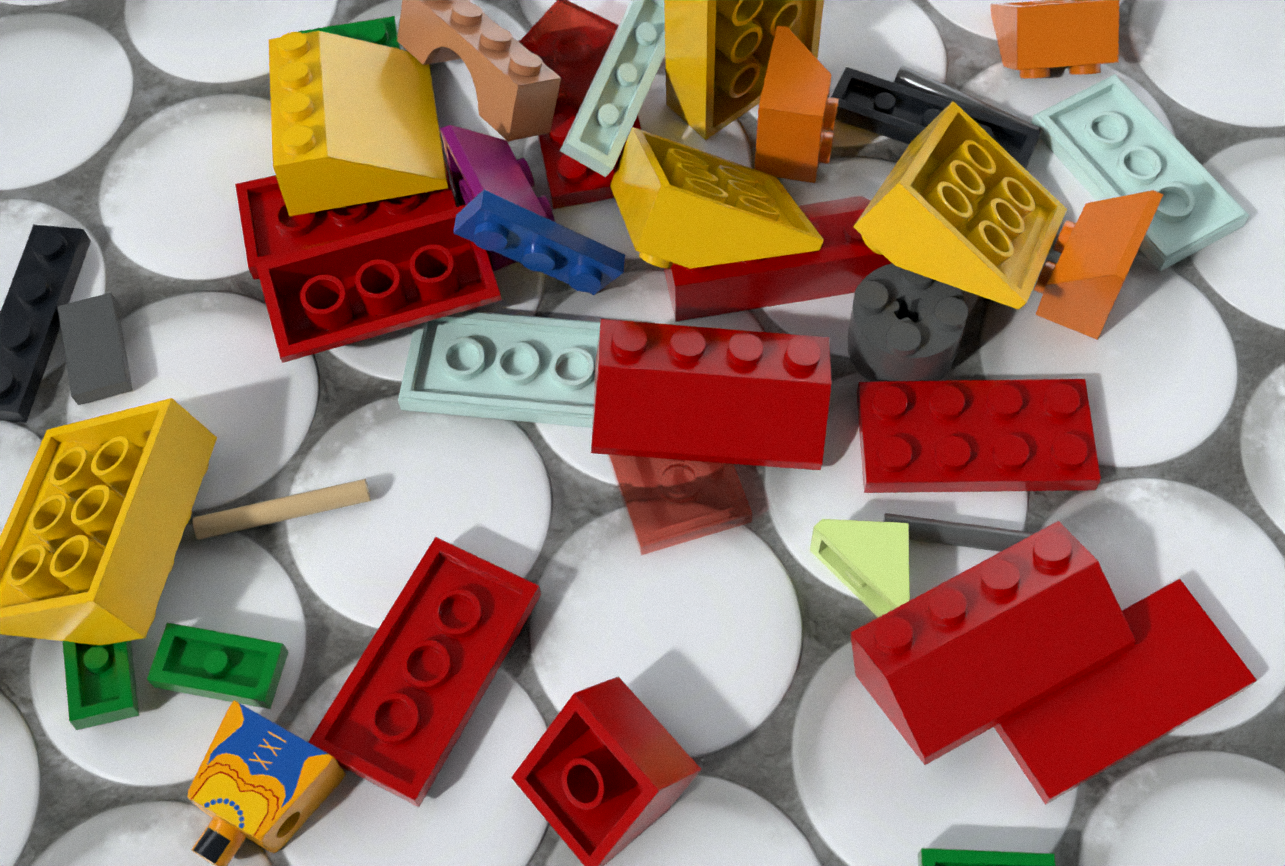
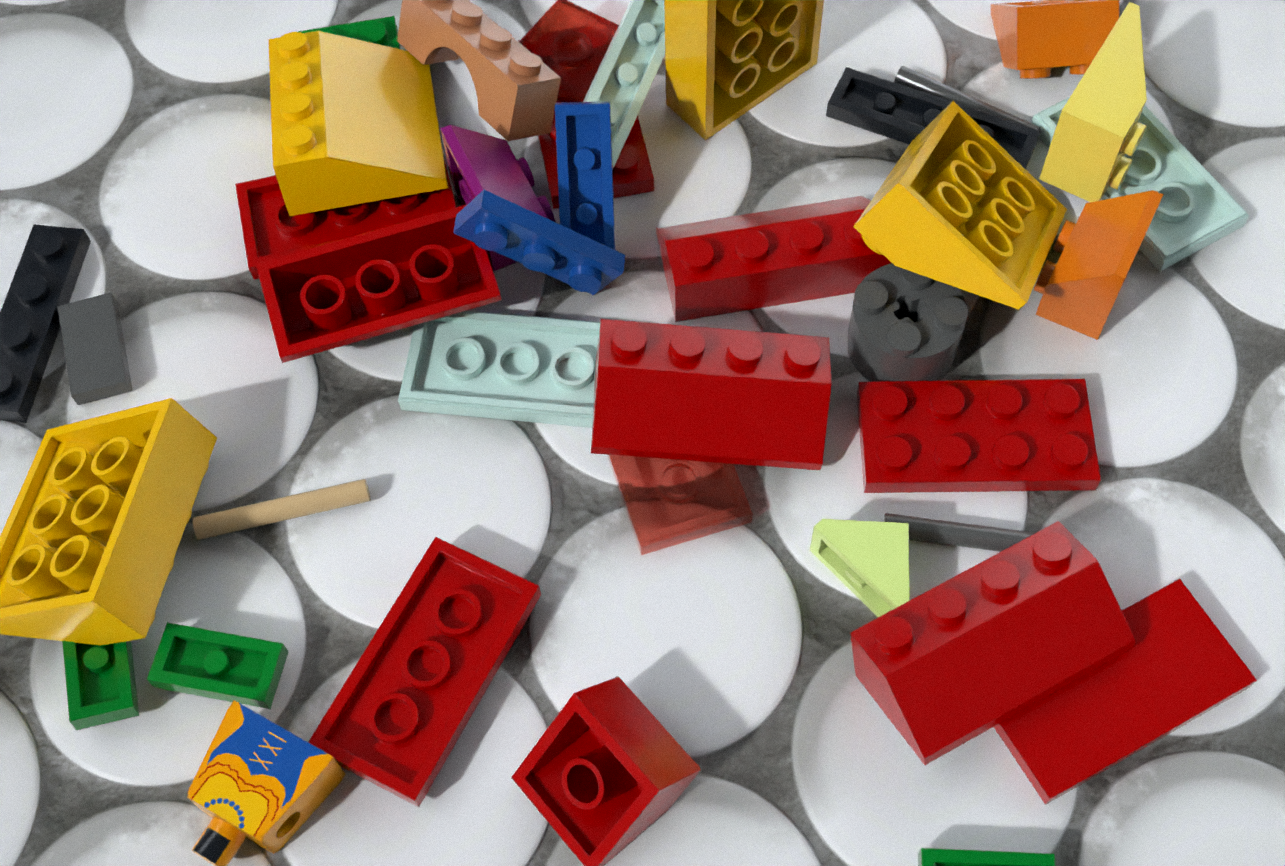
(586, 169): none -> blue plate
(704, 208): yellow slope -> none
(794, 112): orange slope -> none
(1101, 116): none -> light yellow slope

